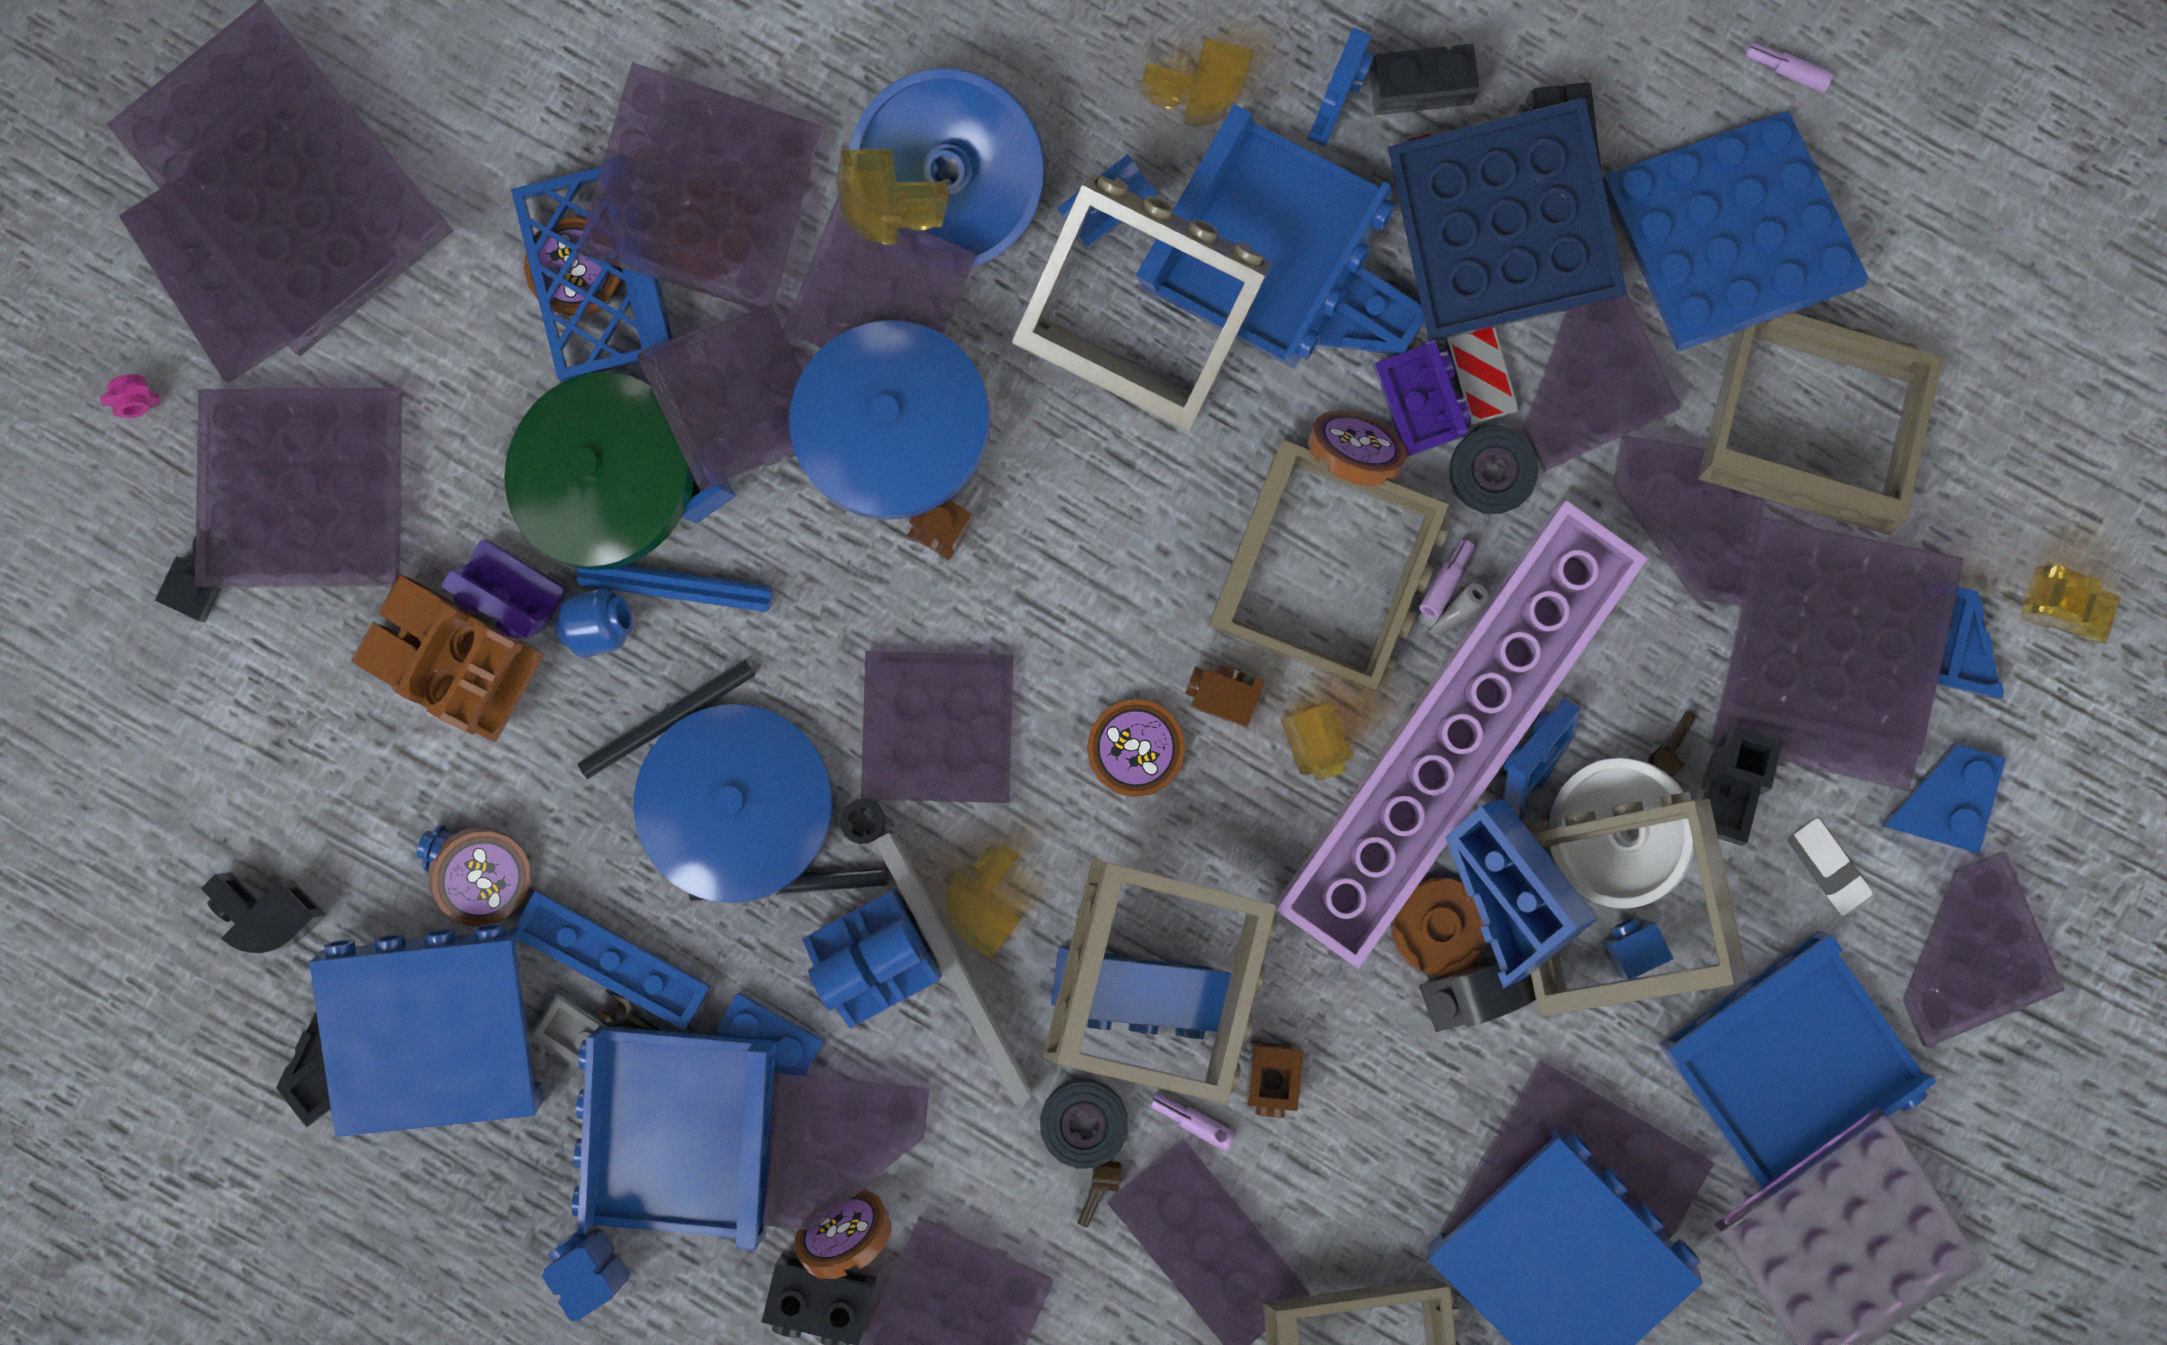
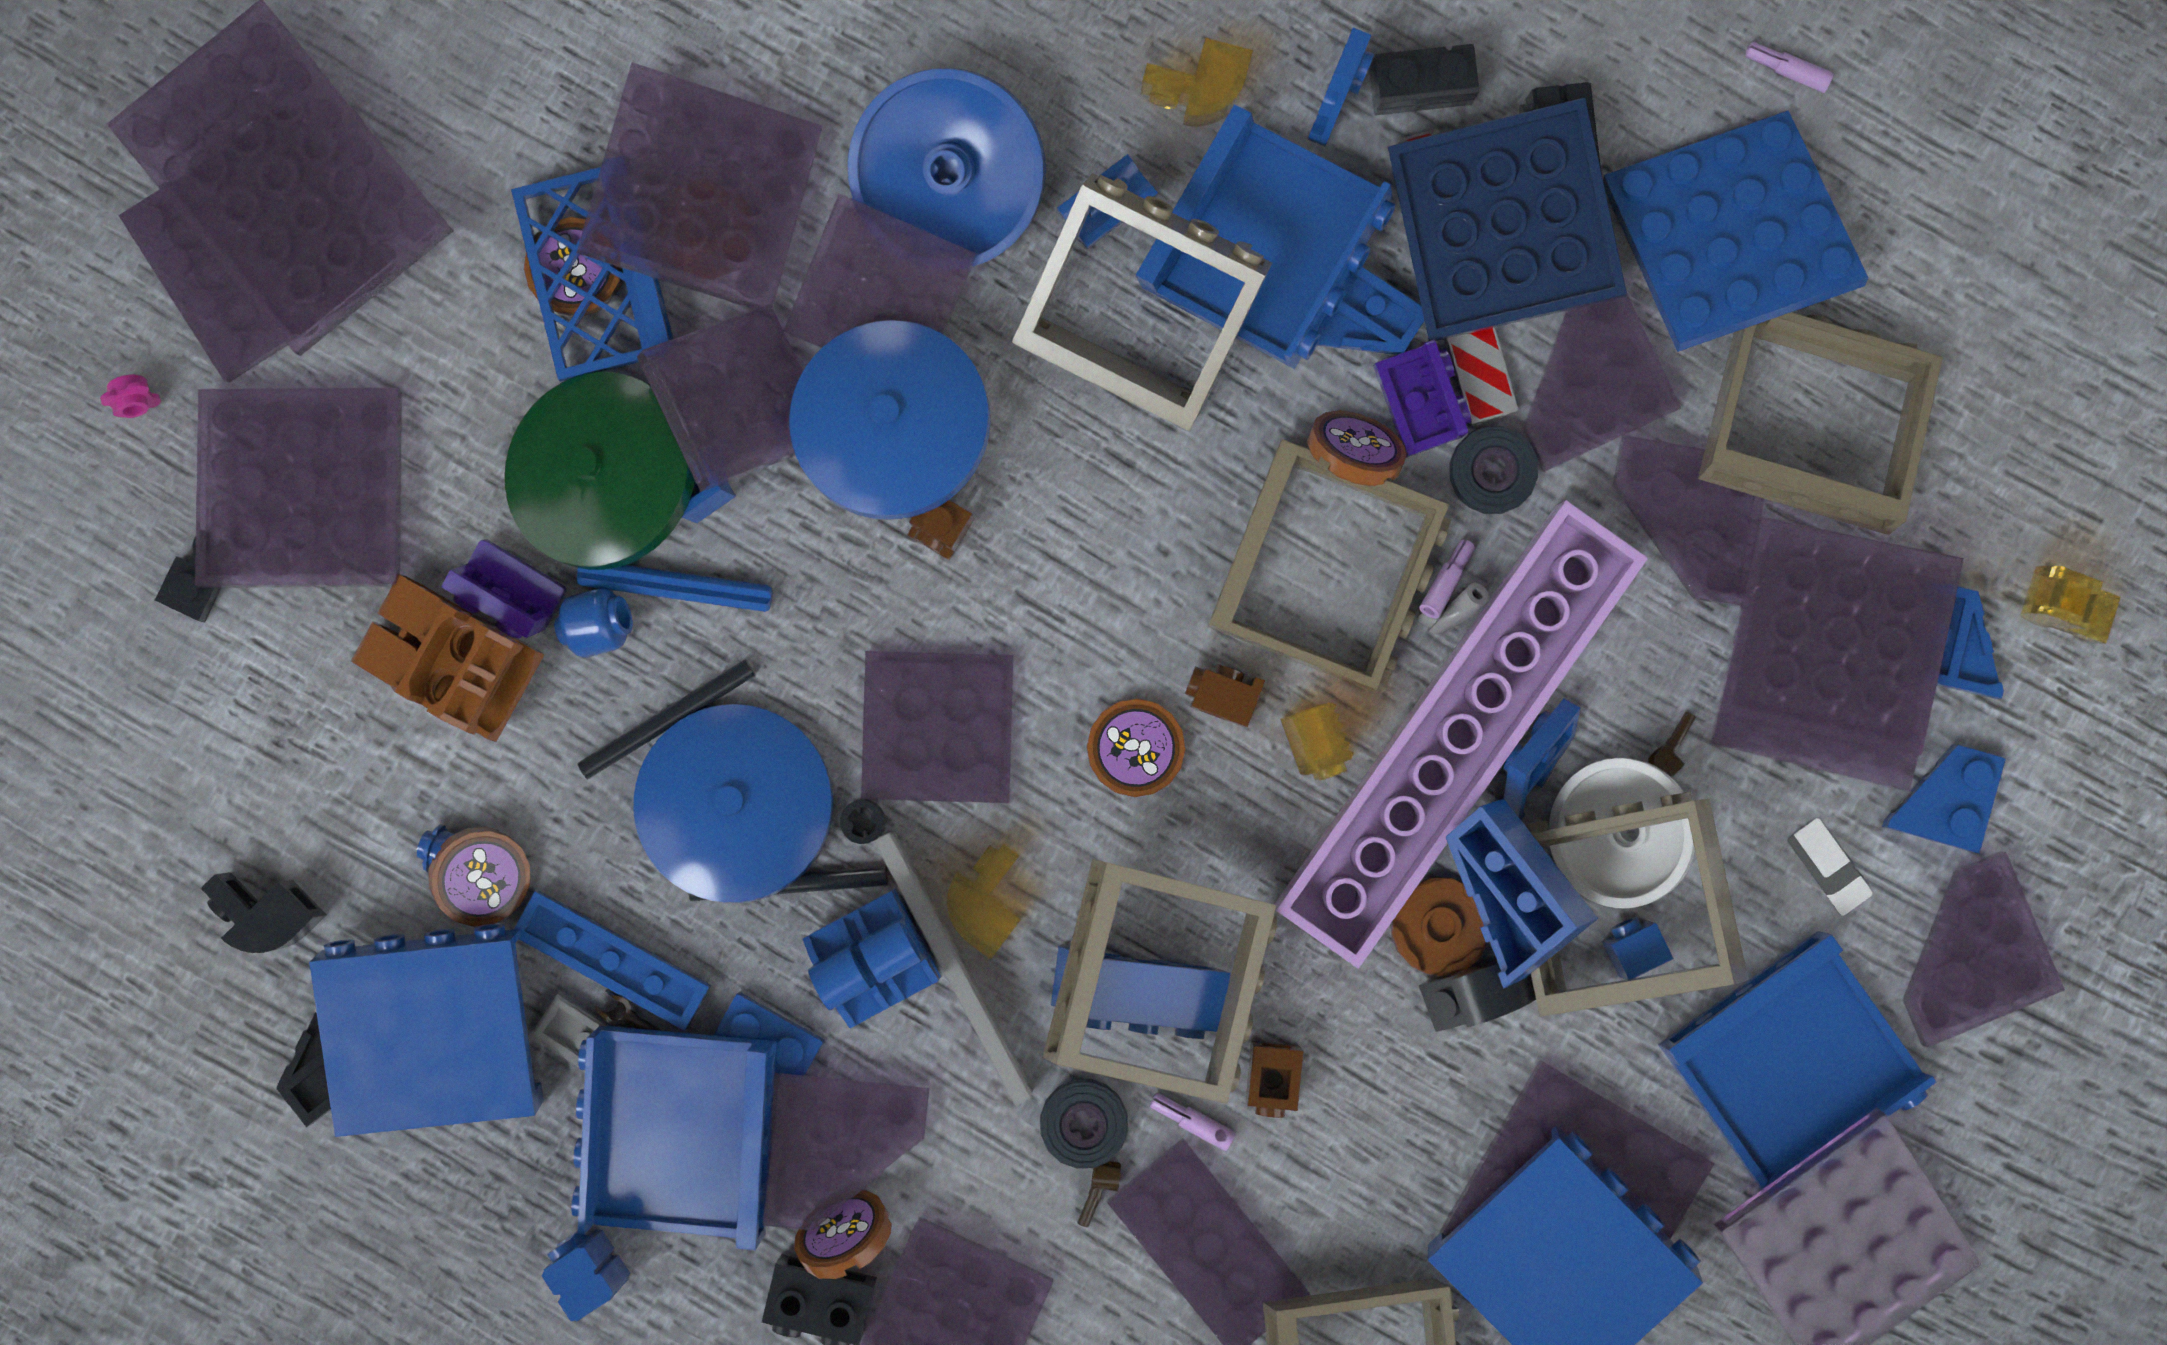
(880, 205): clear yellow brick -> none
(1736, 777): black brick -> none

